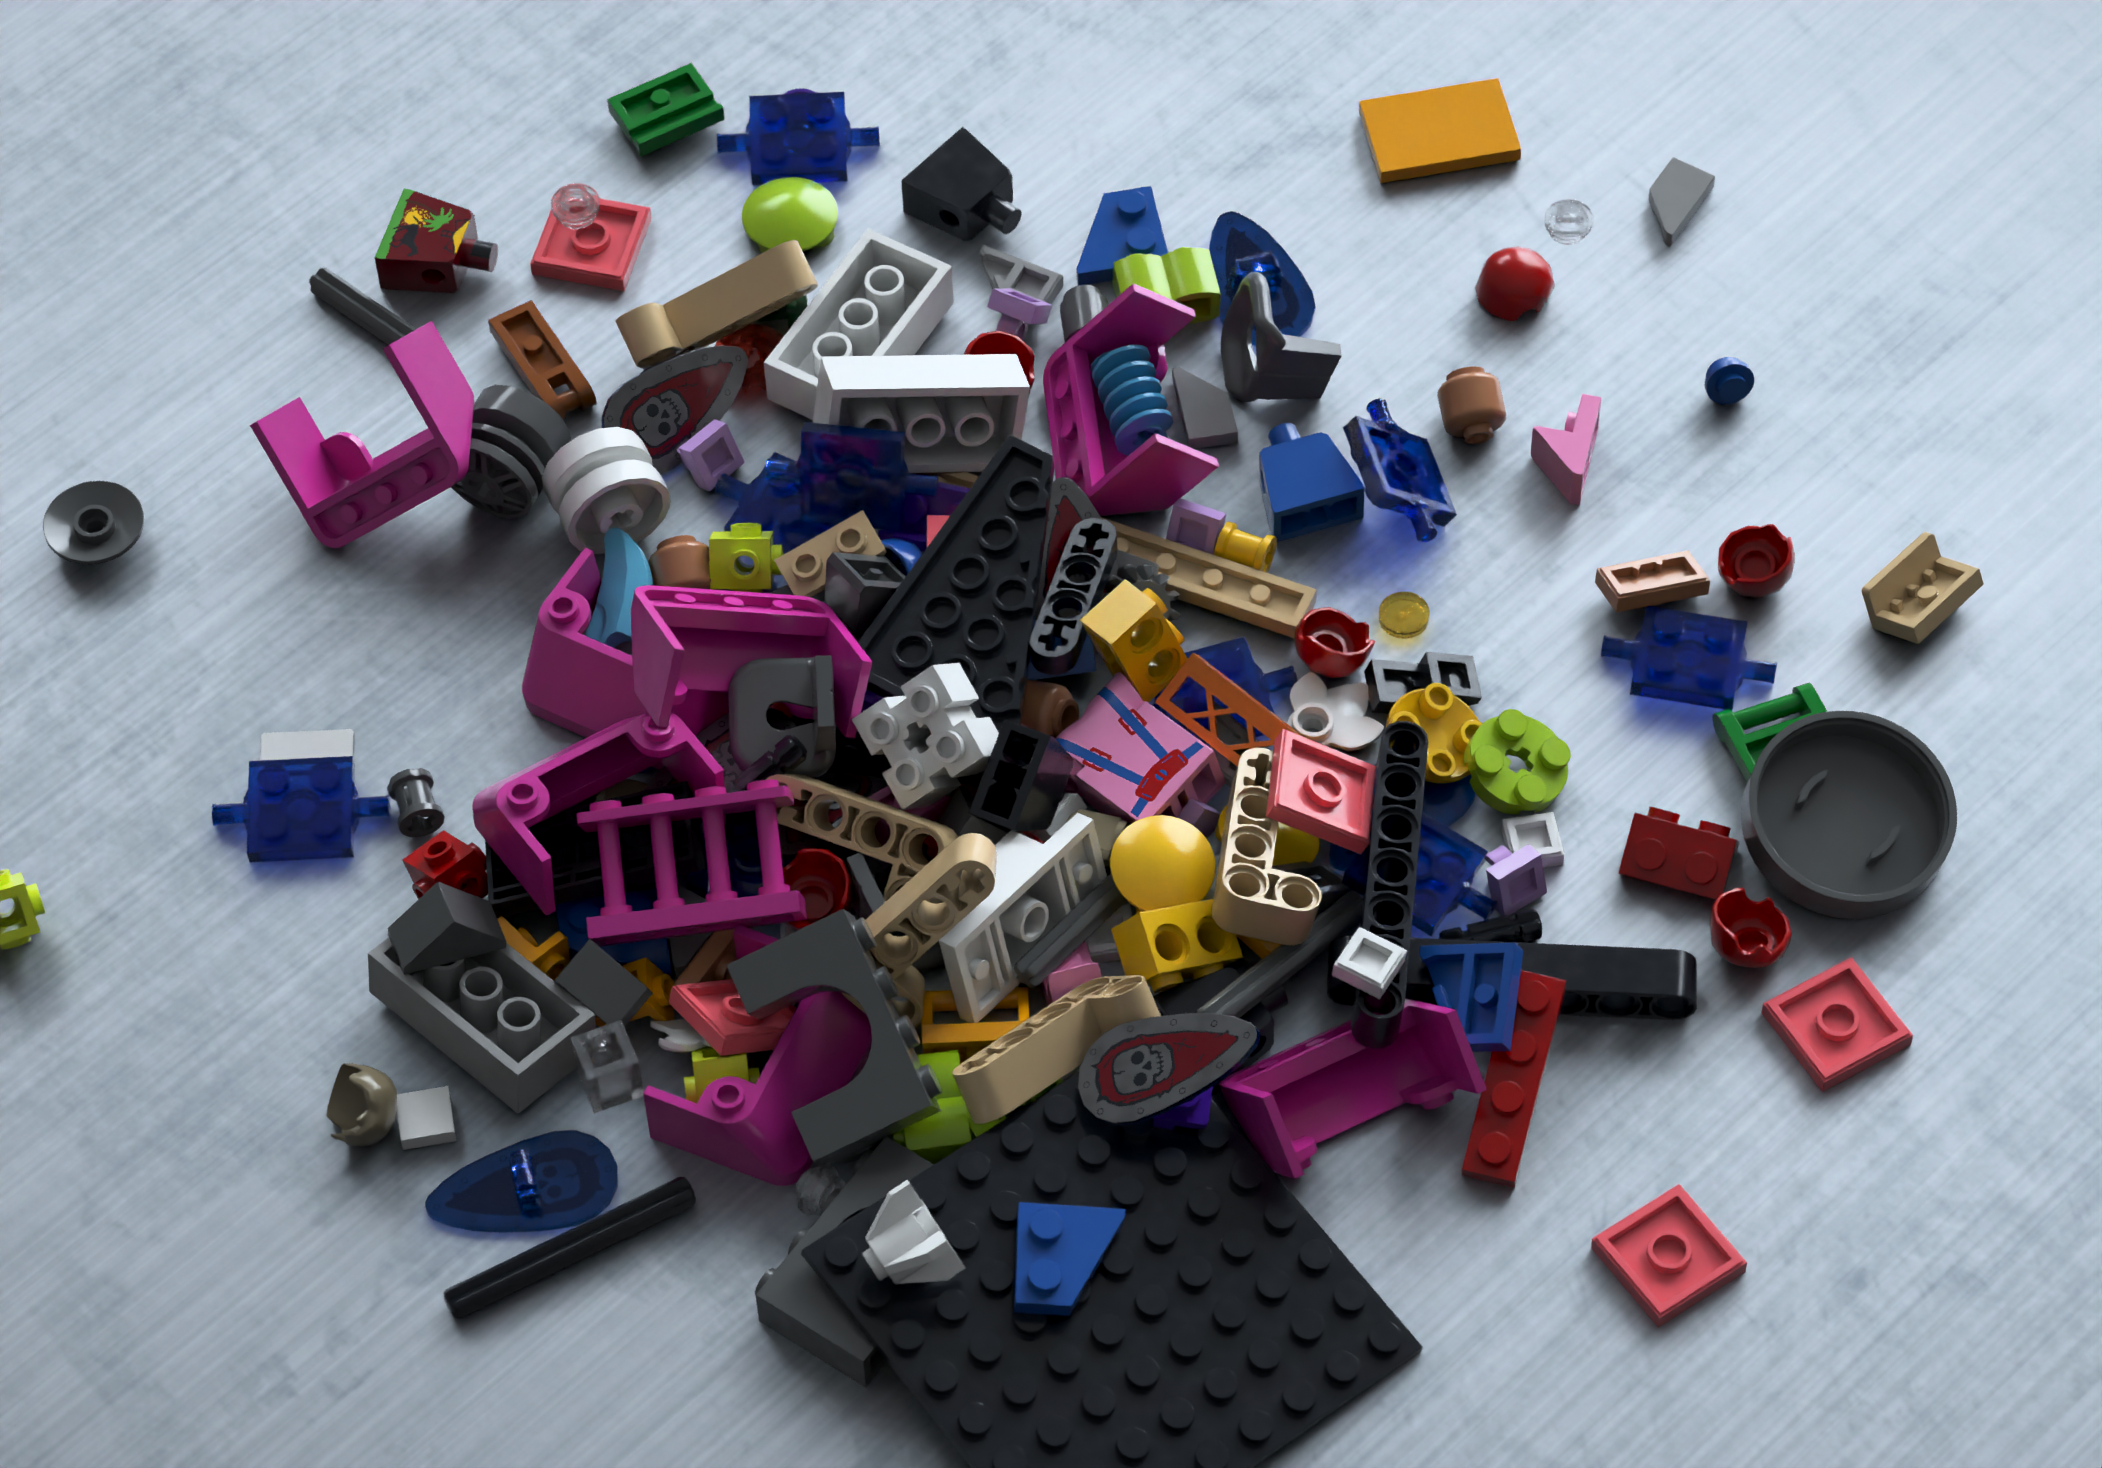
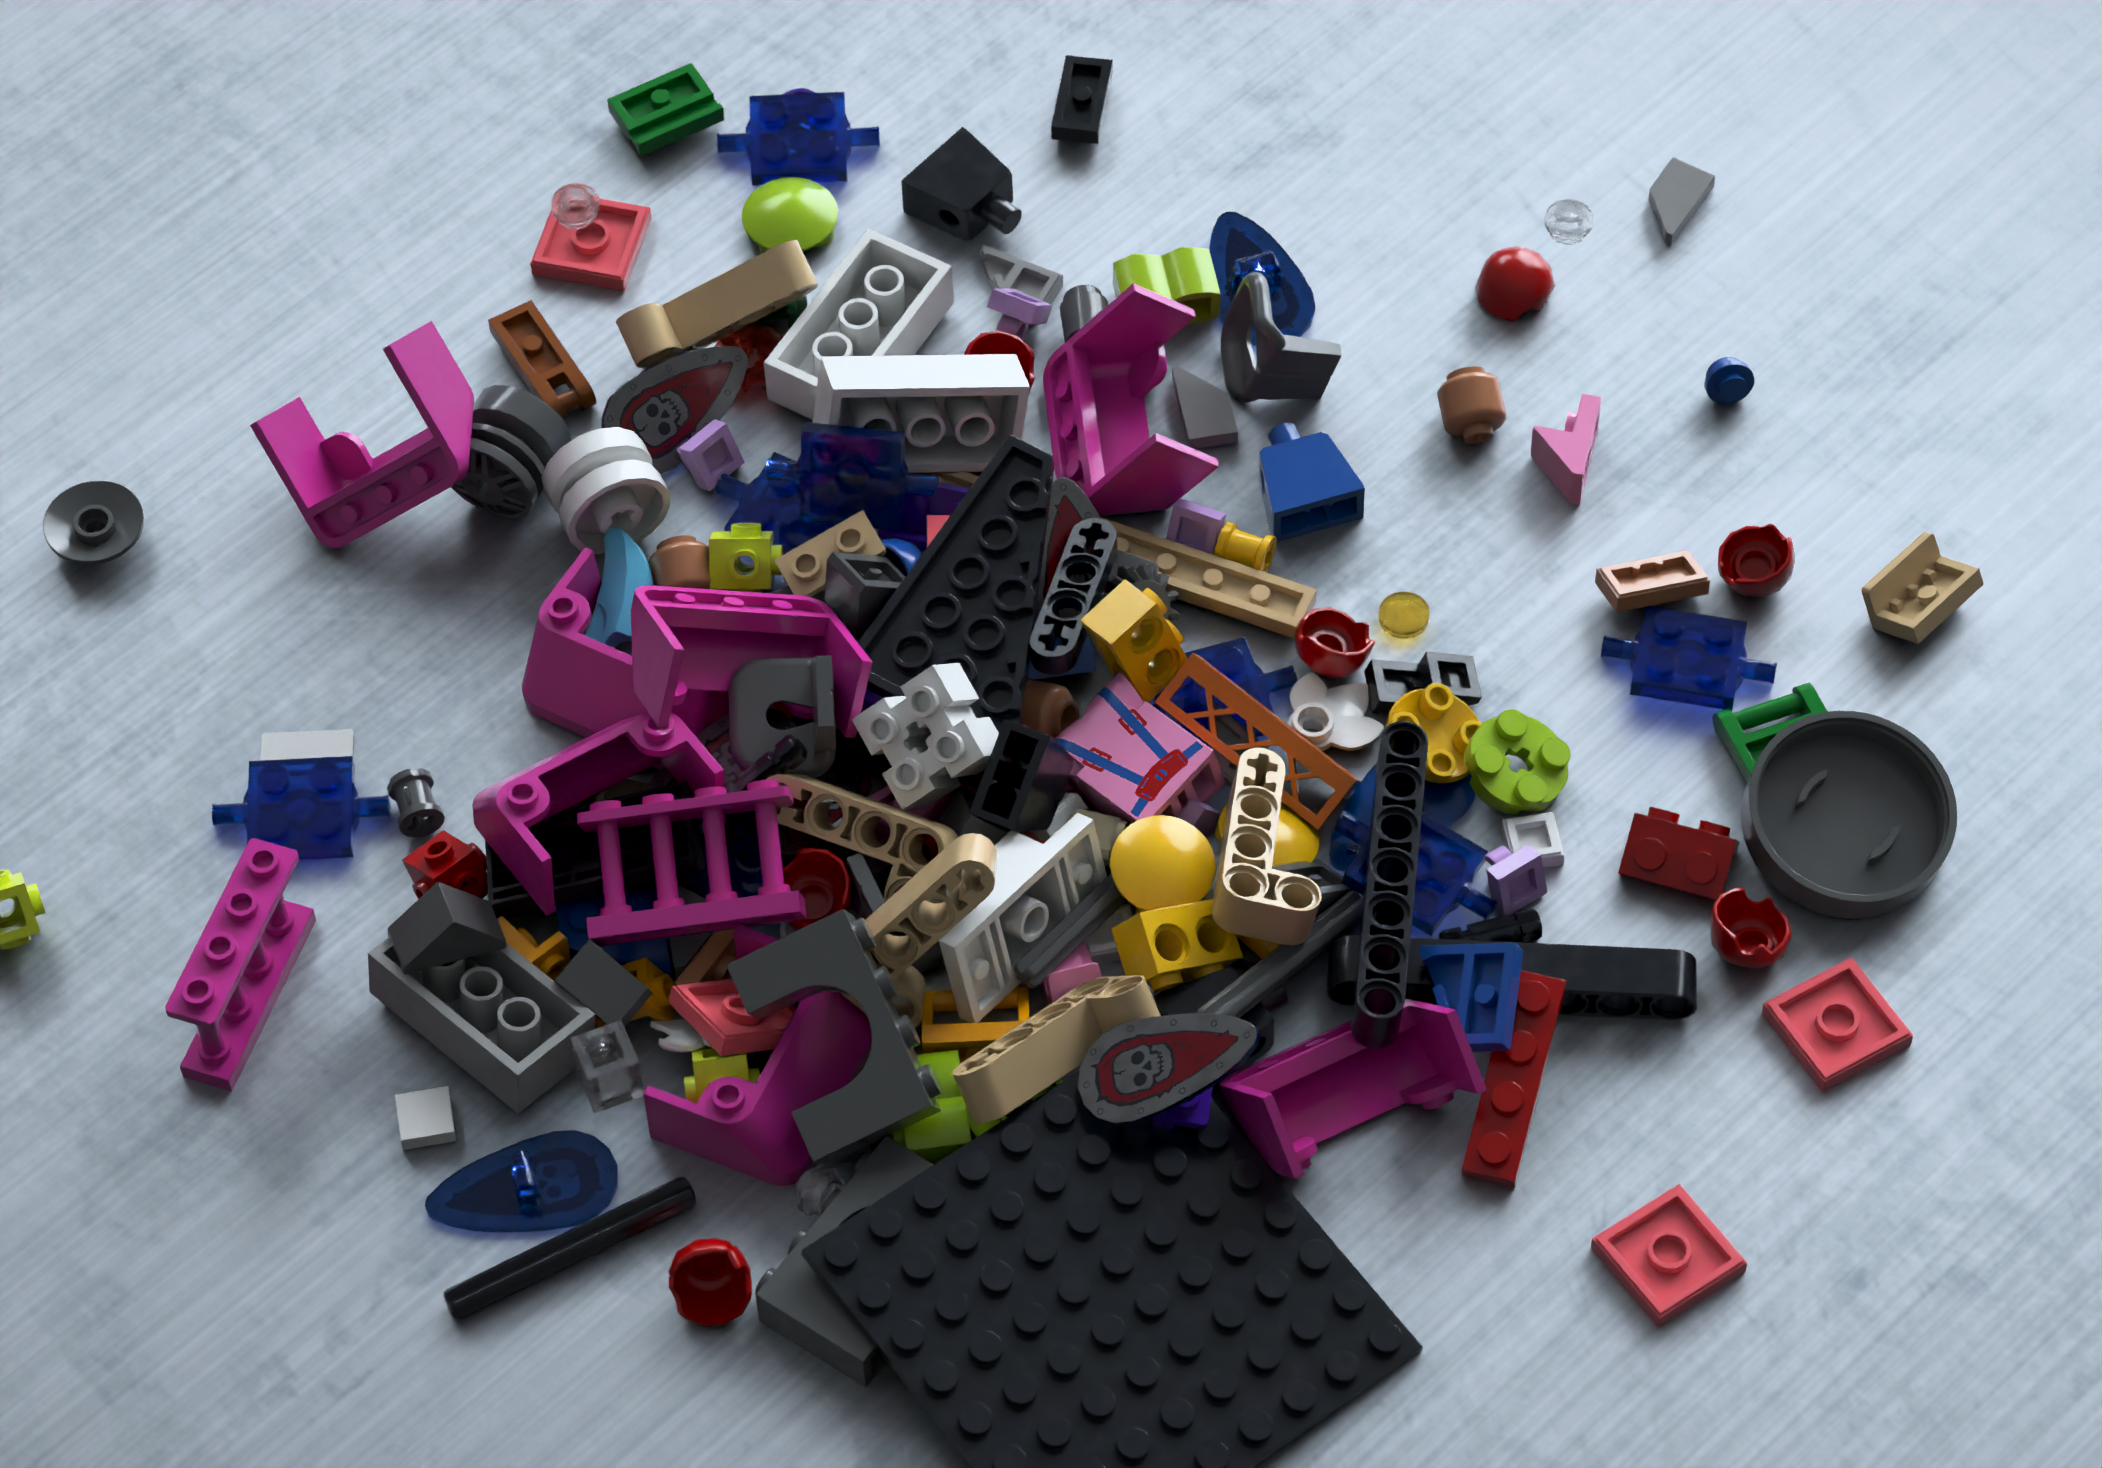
(240, 964): none -> dark pink fence
(358, 306): dark grey axle -> none
(362, 1105): dark tan hair -> none
(430, 246): dark red torso -> none
(710, 1282): none -> red hair
(909, 1242): white brick -> none
(1059, 1253): blue wing -> none
(1082, 99): none -> black plate
(1122, 226): blue wing -> none
(1131, 396): dark azure piece -> none
(1321, 791): coral tile -> none
(1369, 963): white tile -> none
(1399, 470): clear blue plate -> none
(1439, 130): light orange tile -> none

